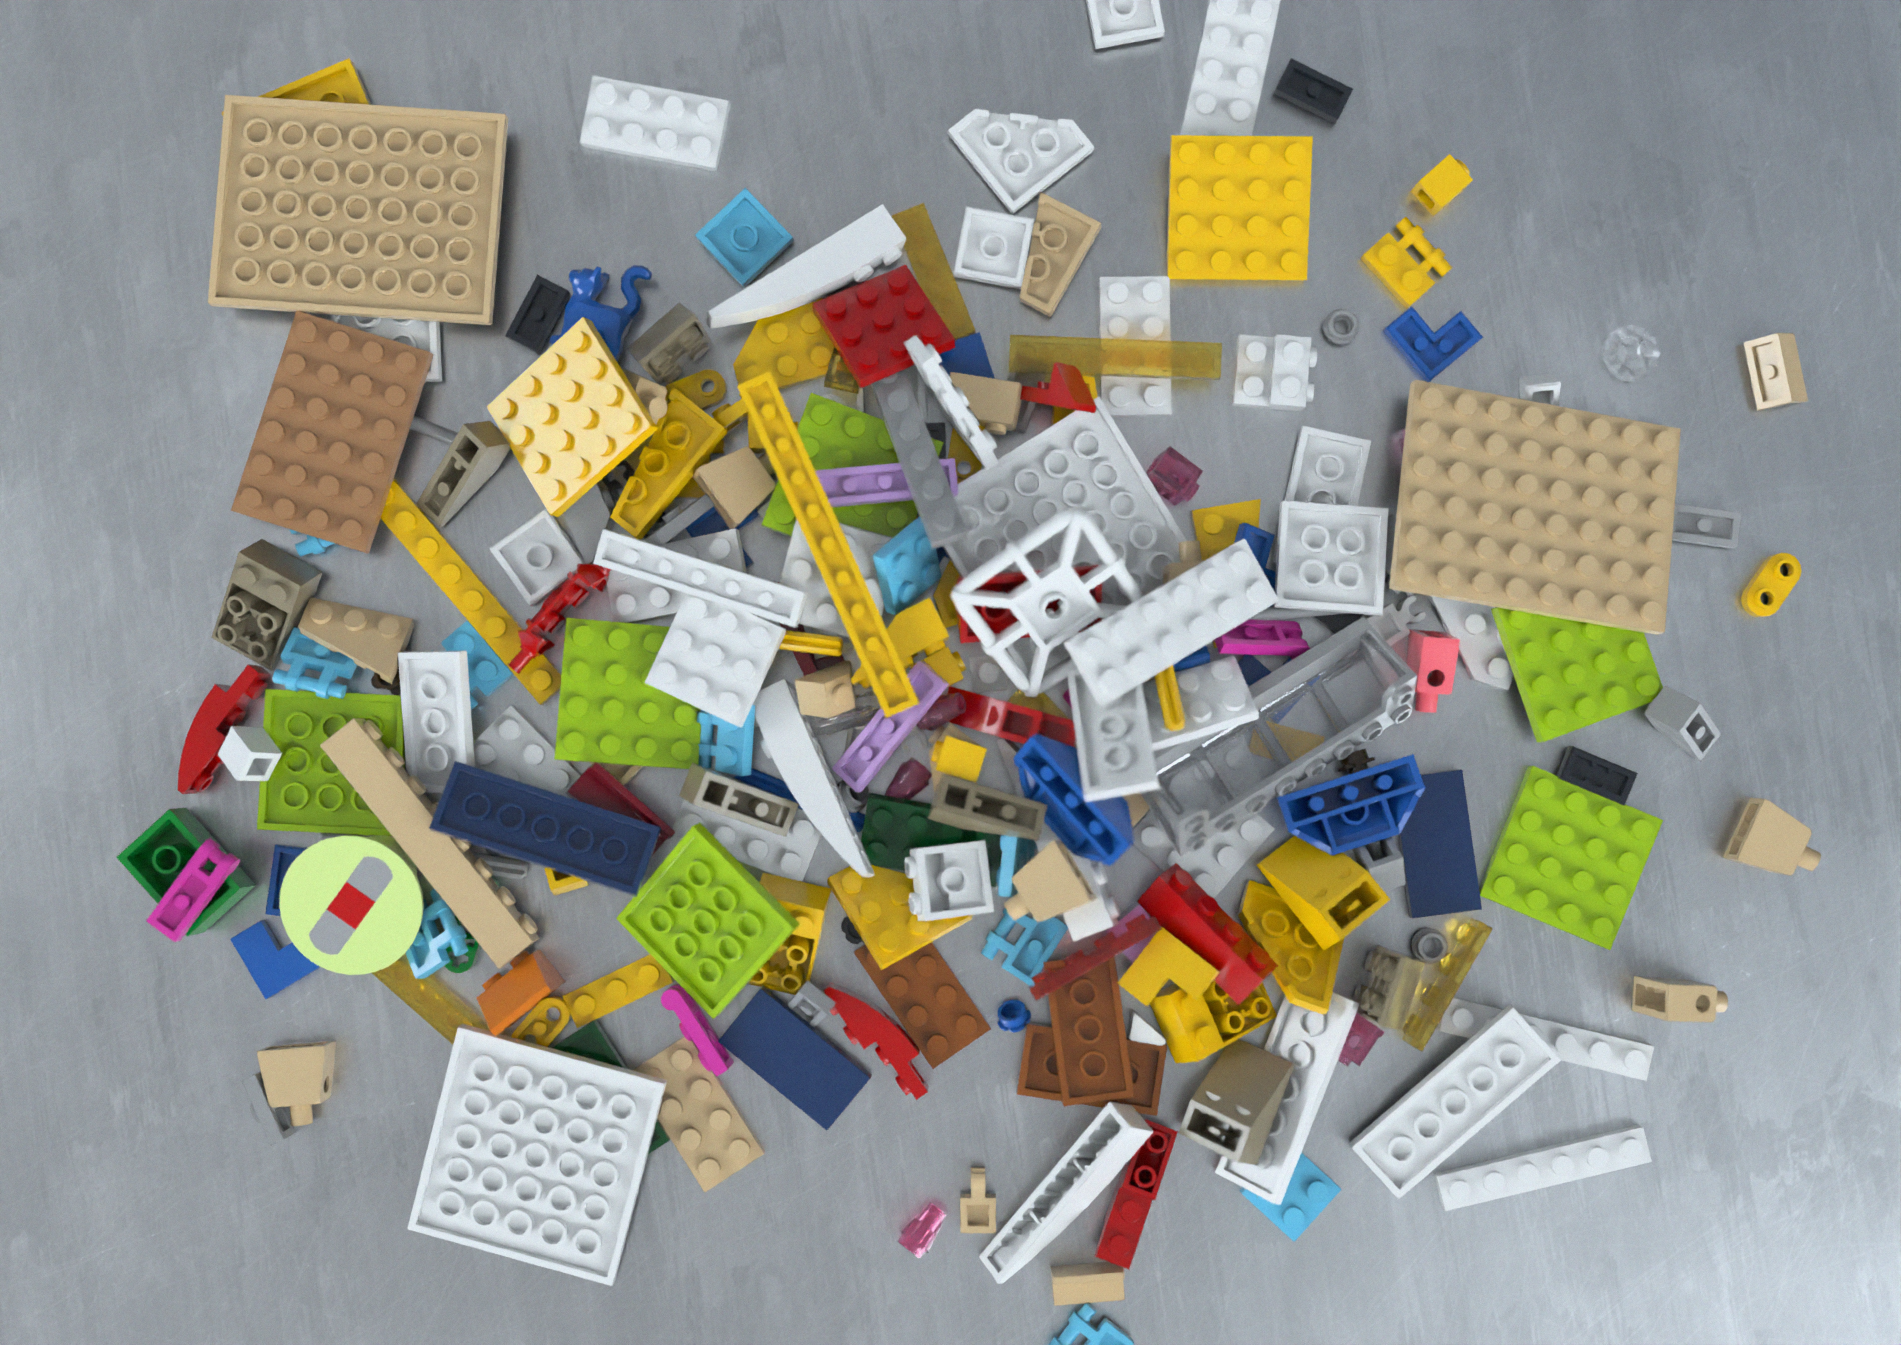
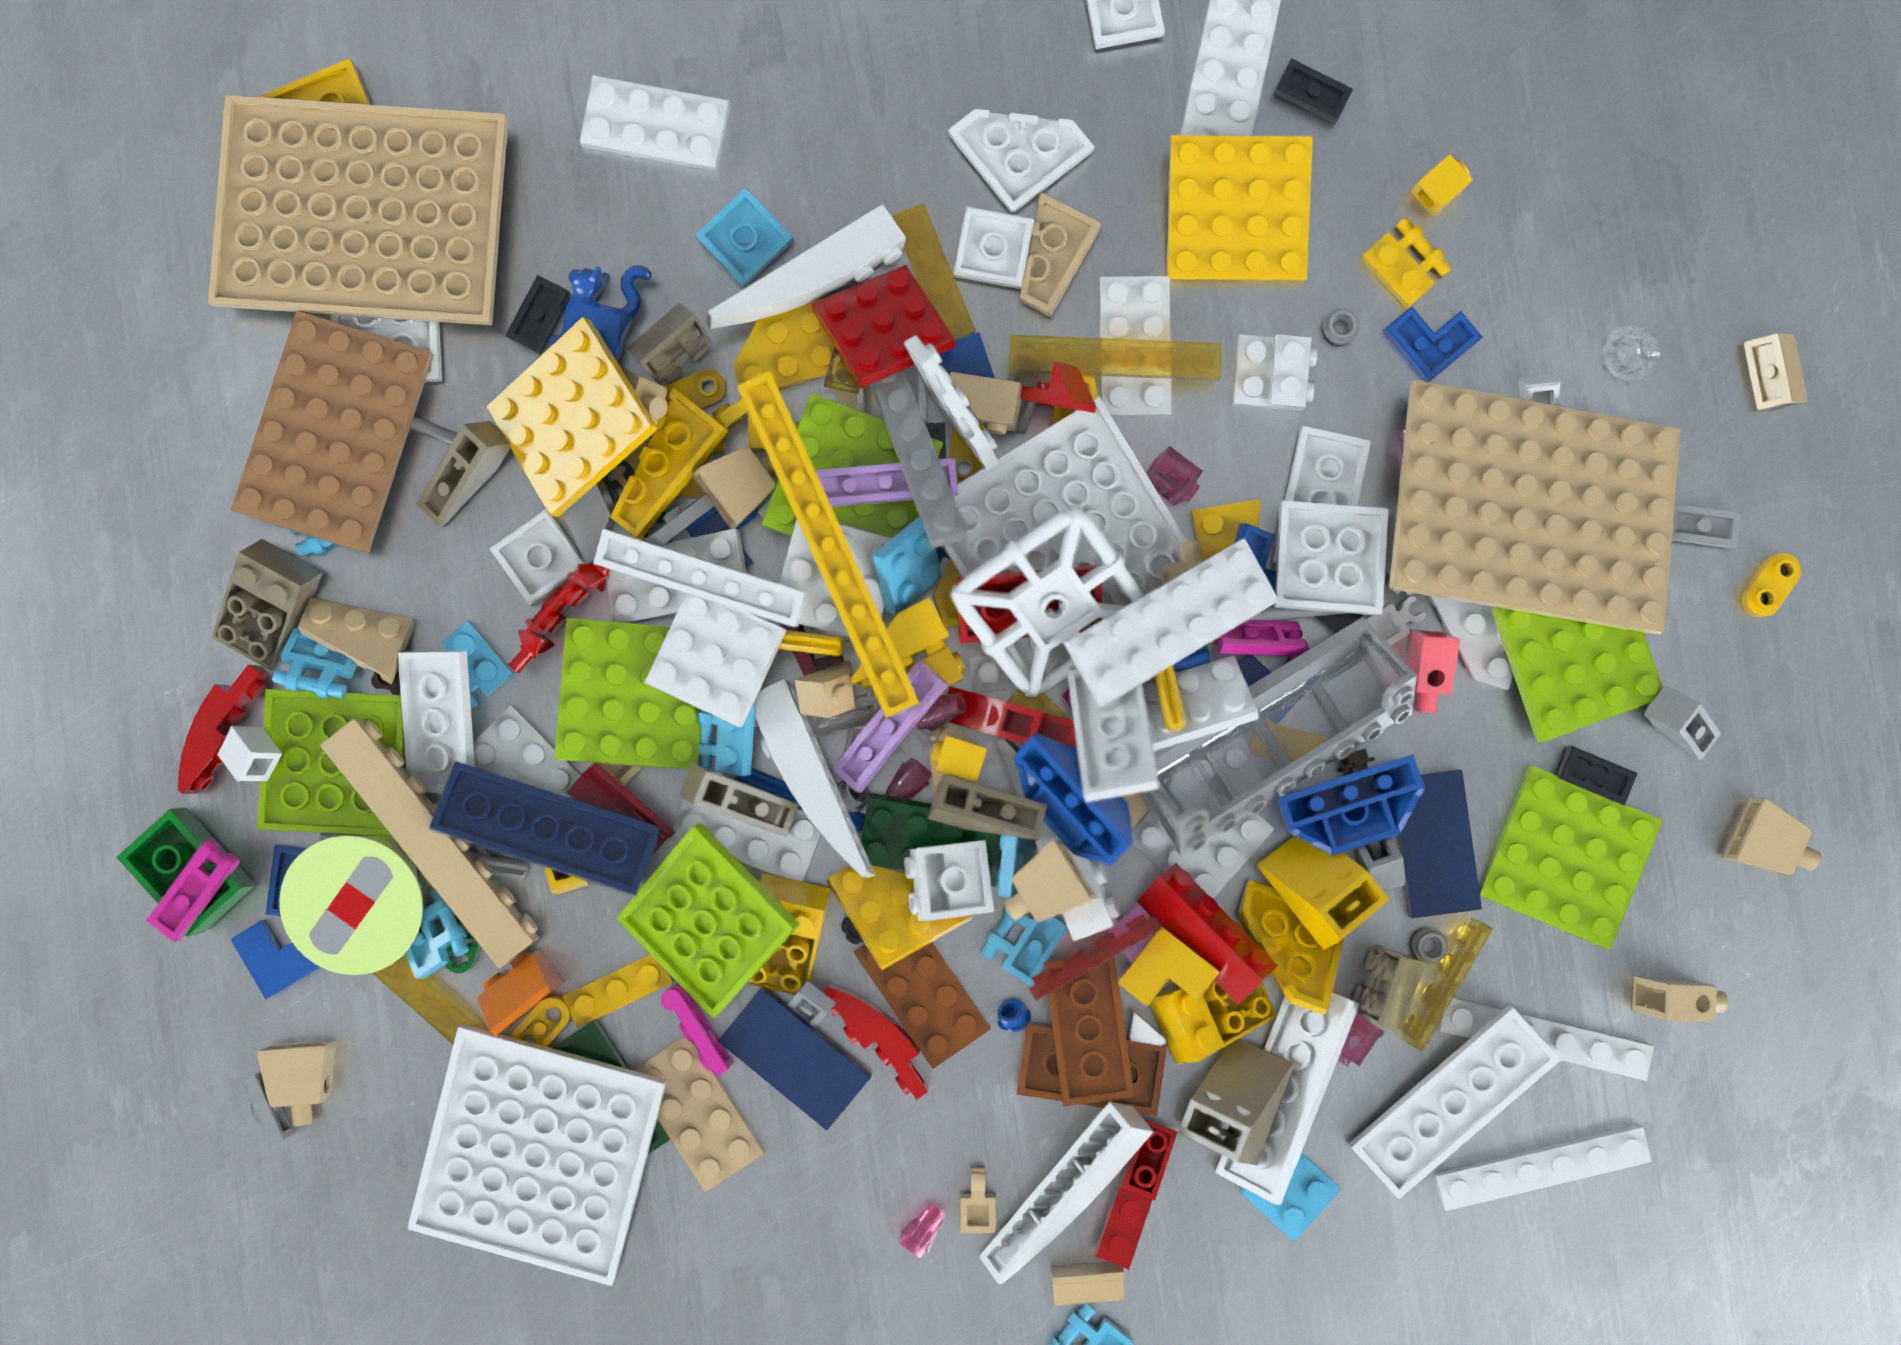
(466, 590): yellow plate -> none

